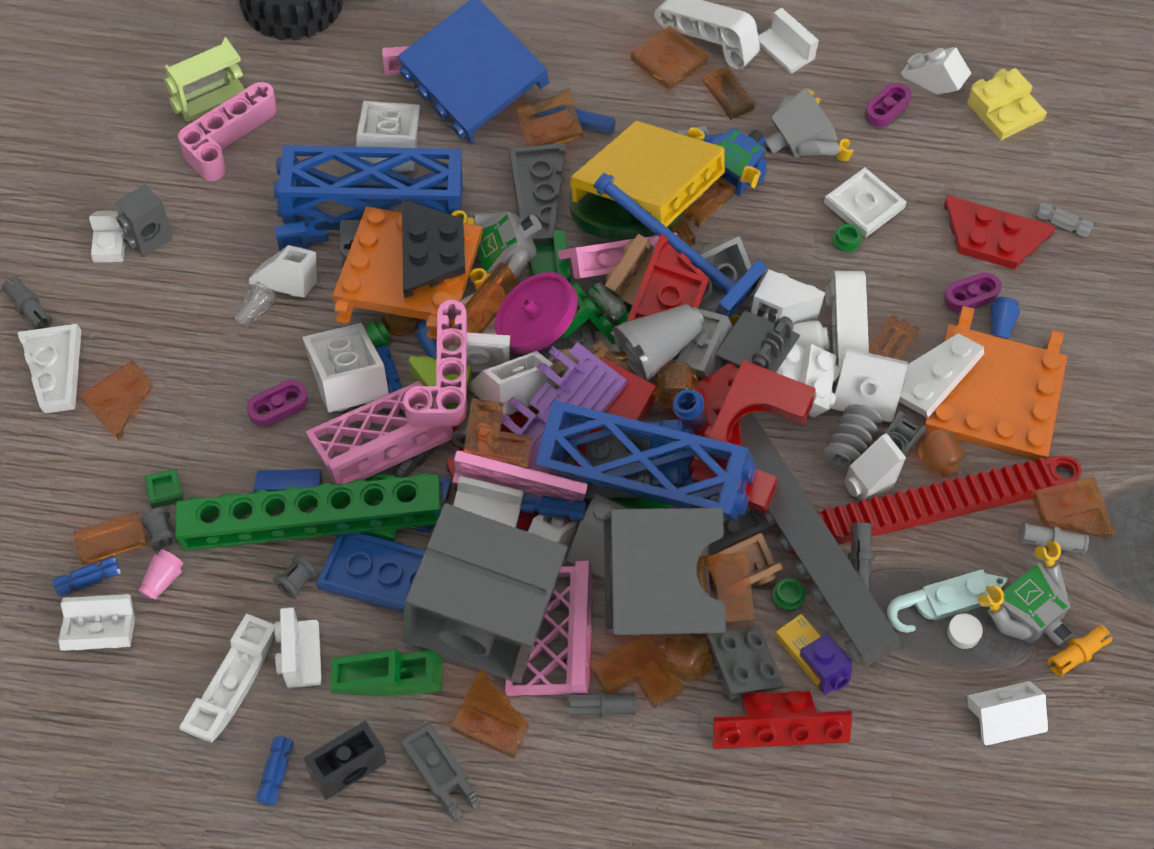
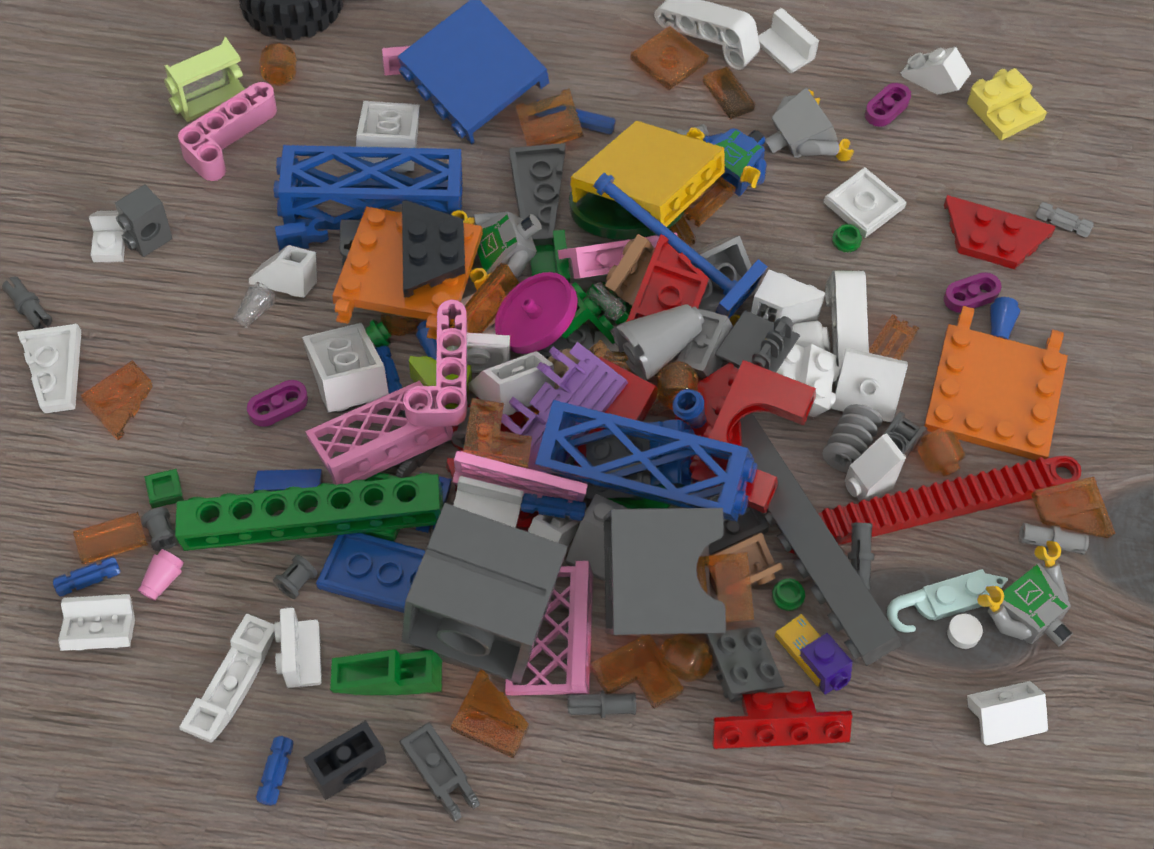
(278, 64): none -> clear orange head
(938, 373): white wing -> none
(1079, 650): light orange pin -> none

